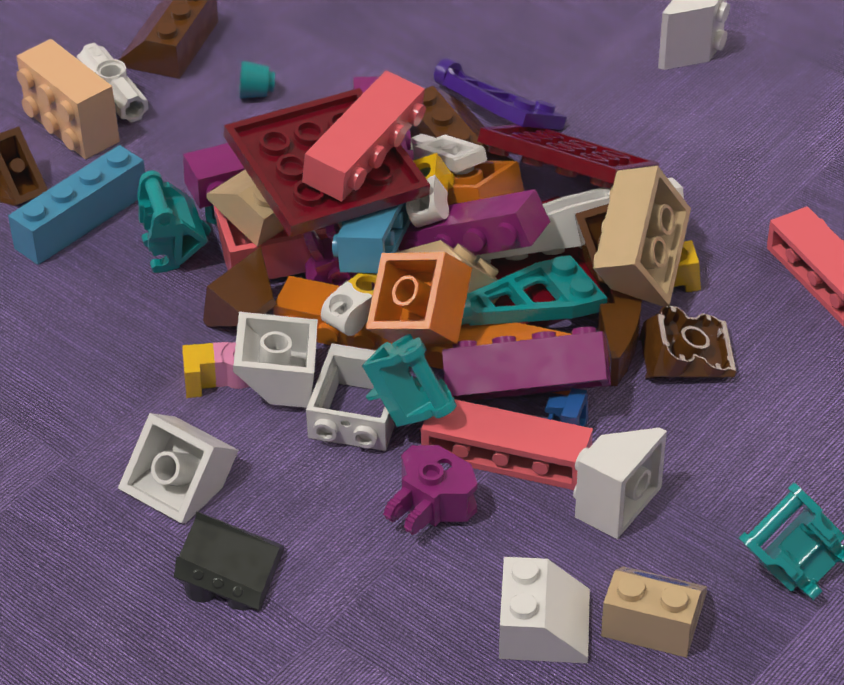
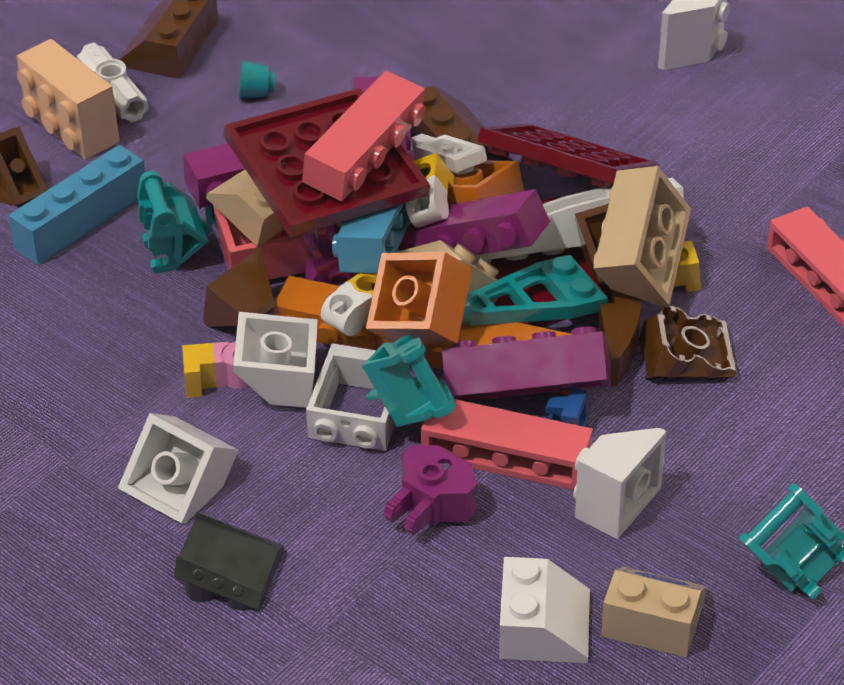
(498, 101): dark purple plate -> none

